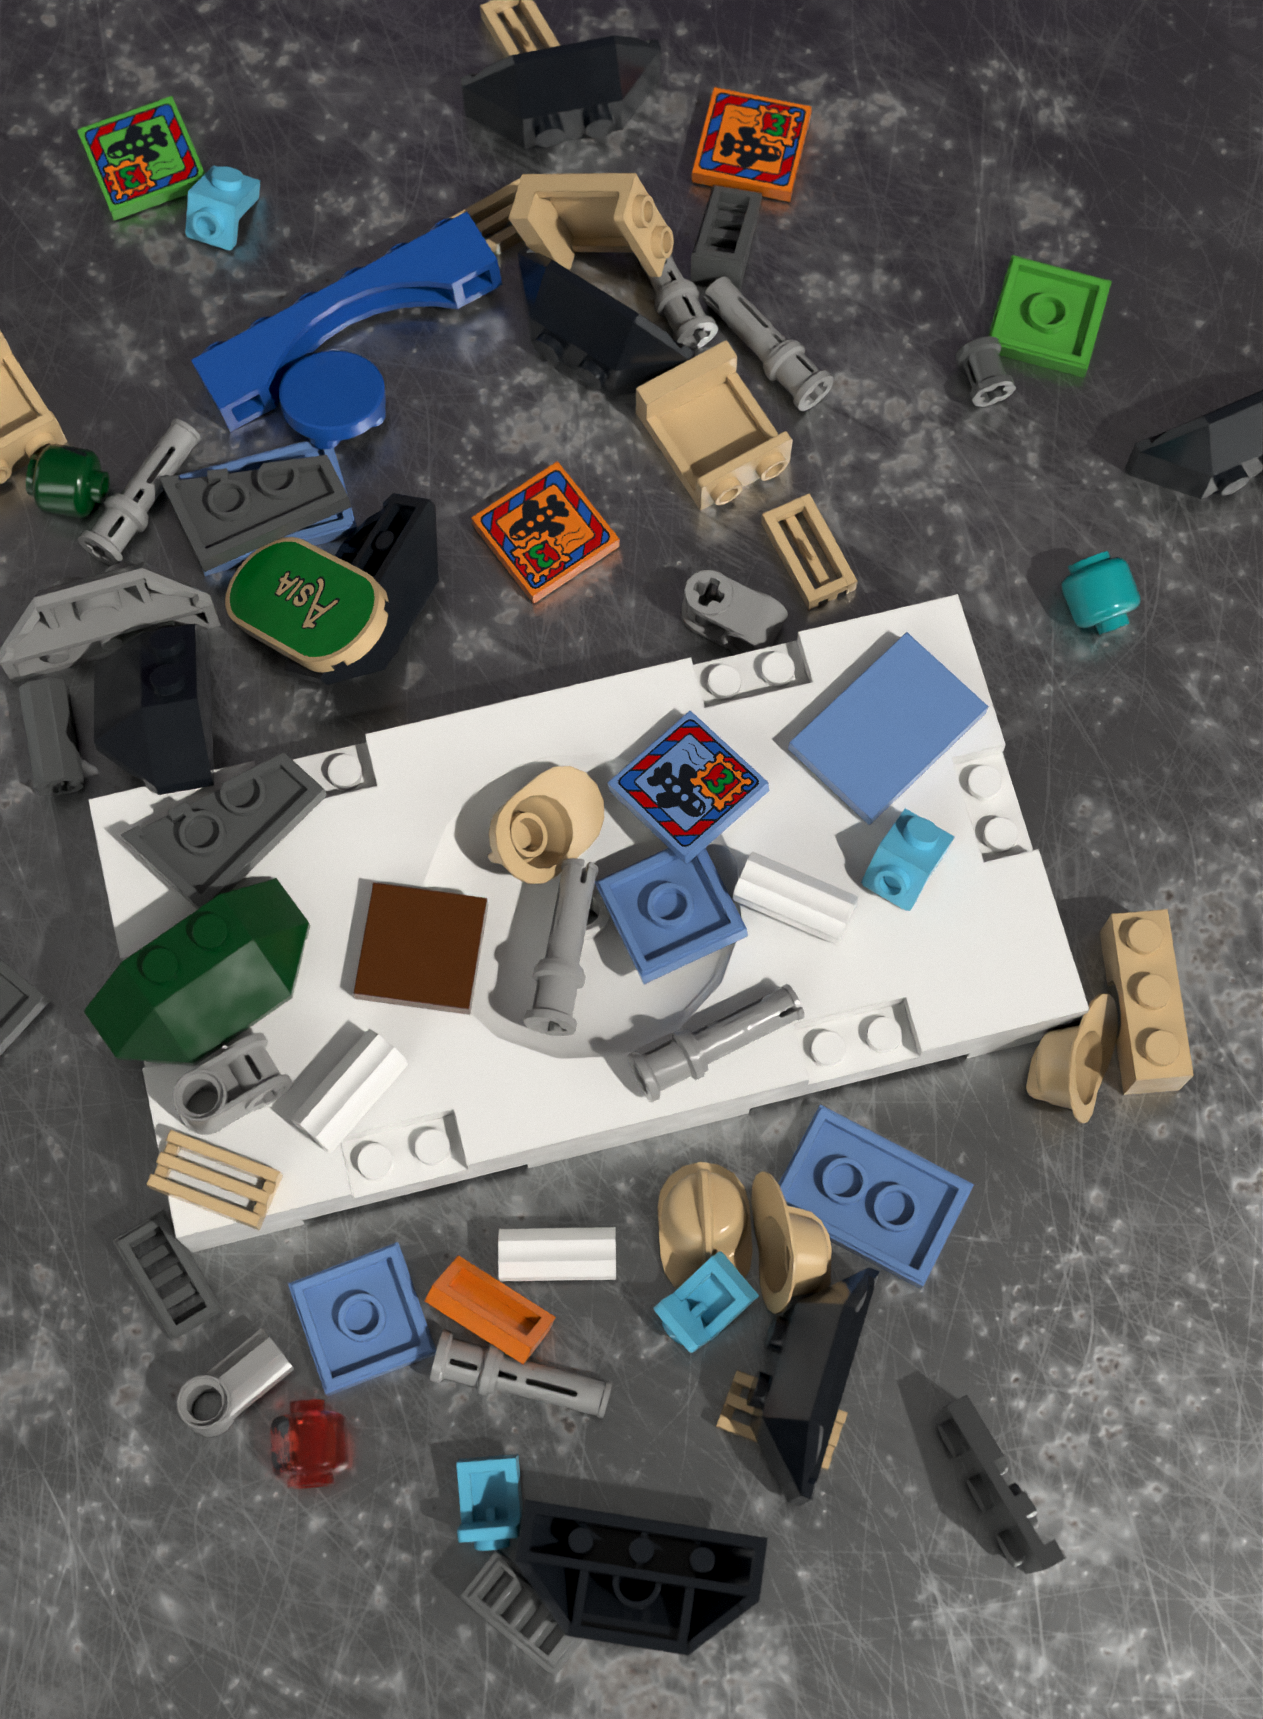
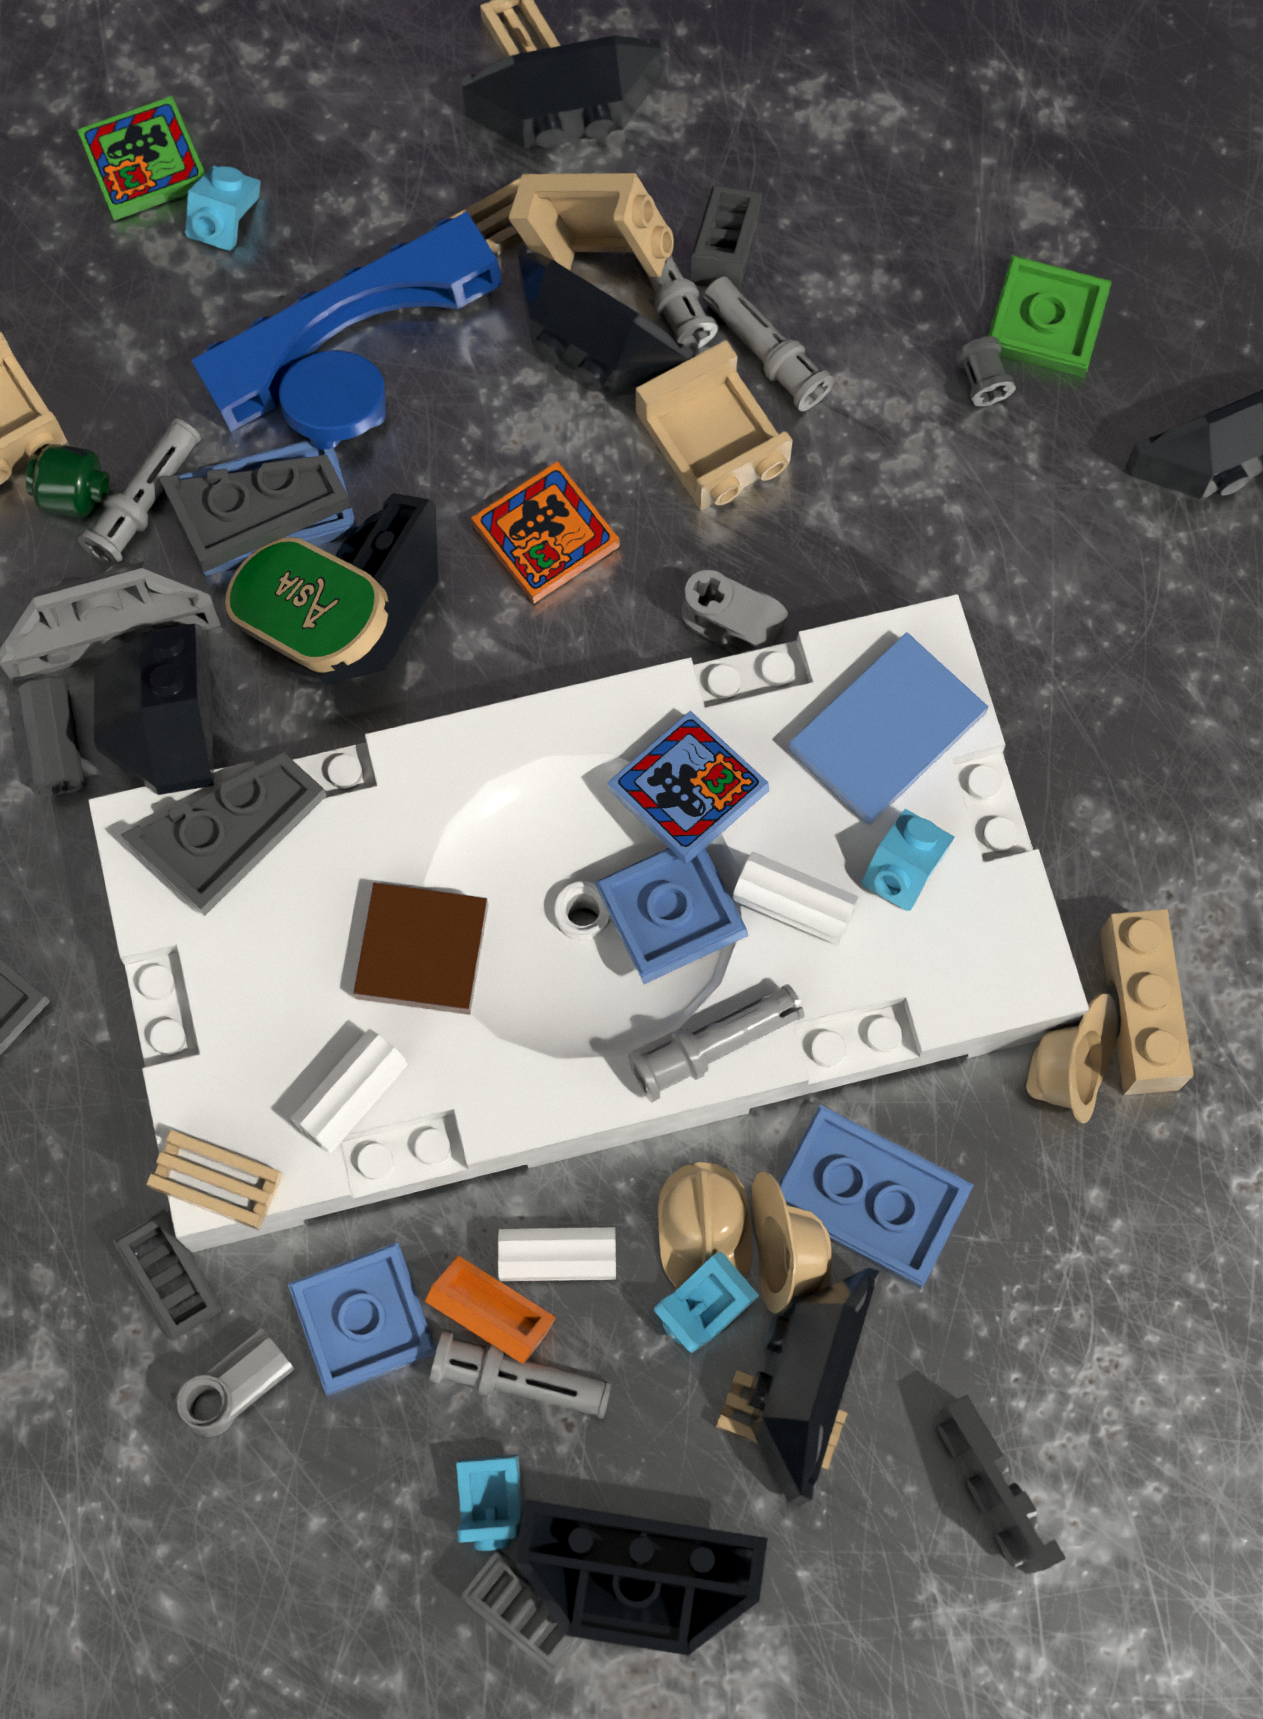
(204, 978): dark green wedge -> none
(234, 1083): light grey piece -> none
(309, 1445): clear red head -> none
(546, 823): tan piece -> none
(559, 972): light grey pin -> none
(751, 143): tile -> none
(827, 589): tan tile -> none
(1100, 592): teal head -> none

